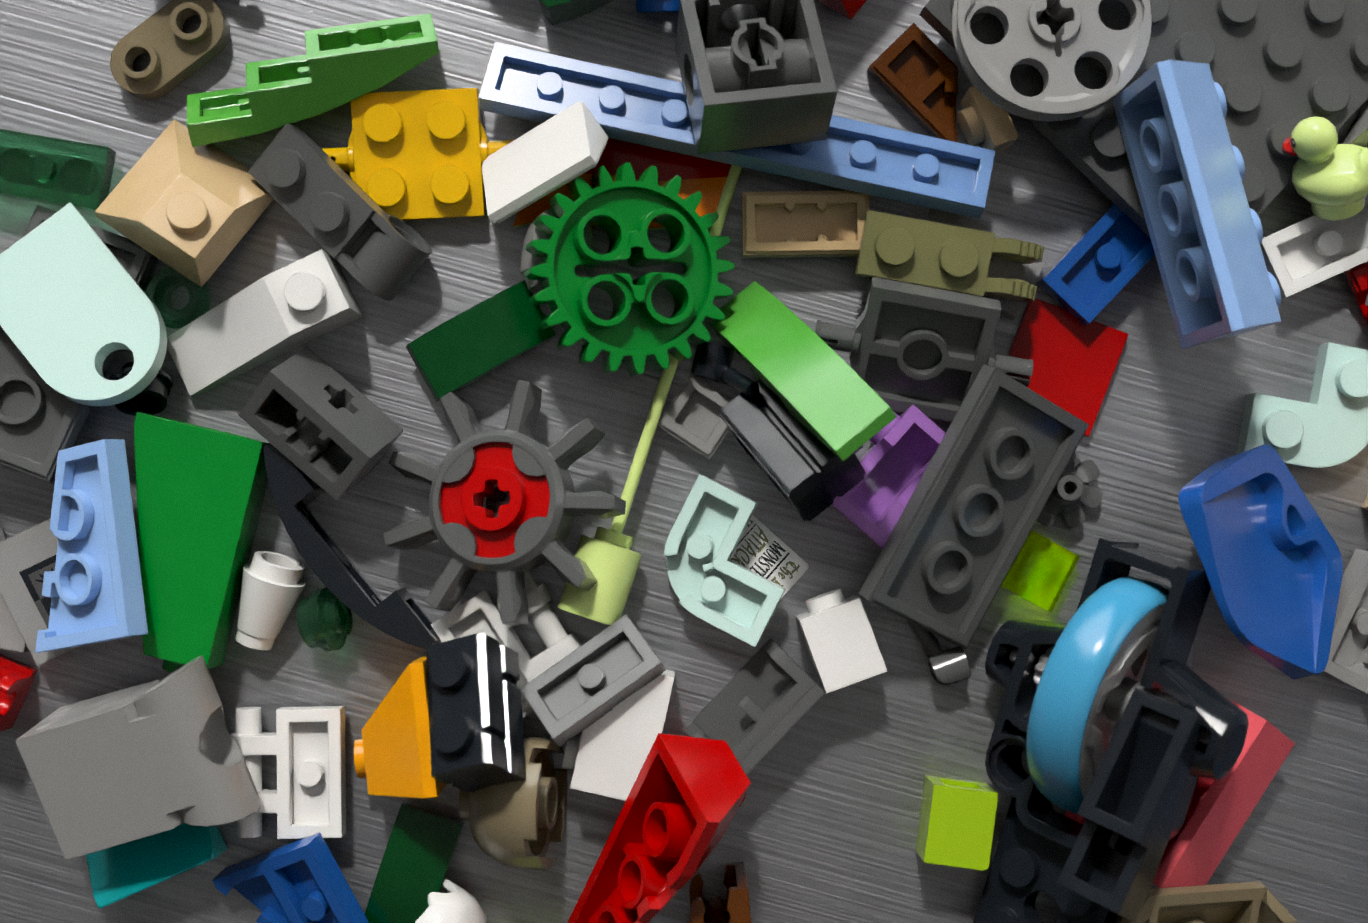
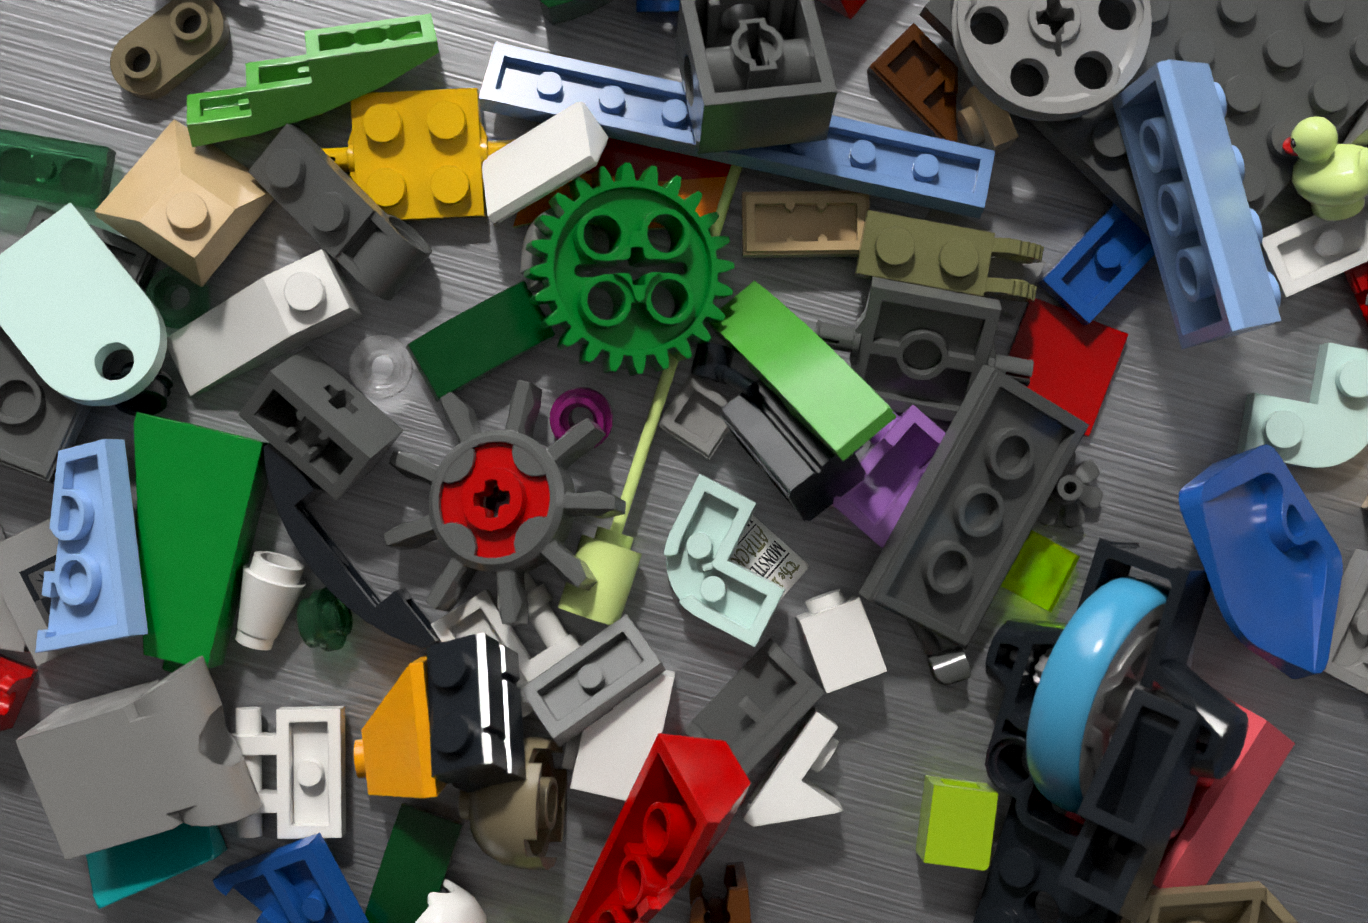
(361, 366): none -> clear plate
(583, 397): none -> magenta plate
(784, 790): none -> white slope

